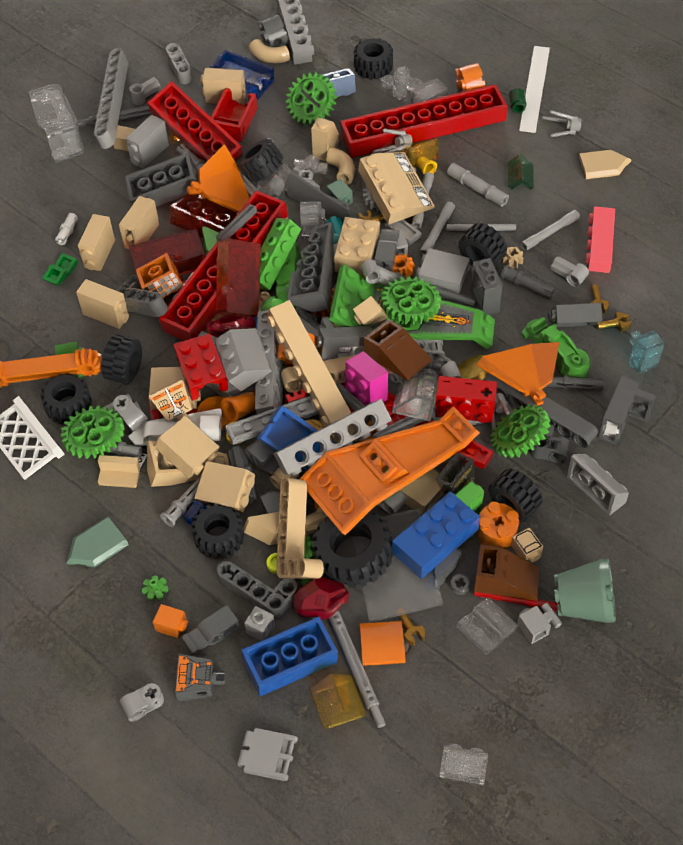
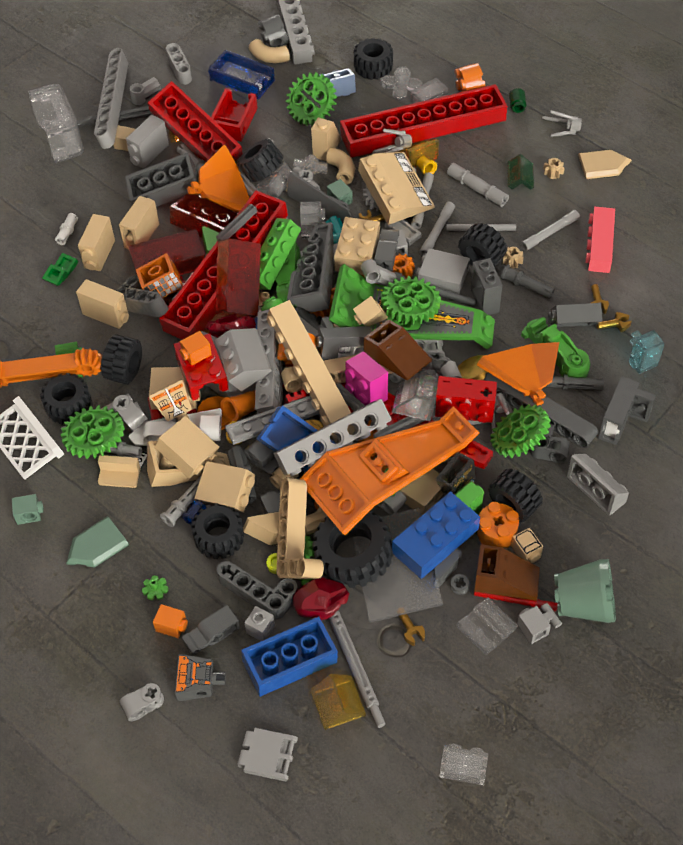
(27, 509): none -> sand green brick
(195, 348): none -> orange brick
(216, 81): tan brick -> none
(382, 643): orange slope -> none
(534, 89): white sticker -> none
(553, 168): none -> tan gear
(573, 273): light grey piece -> none

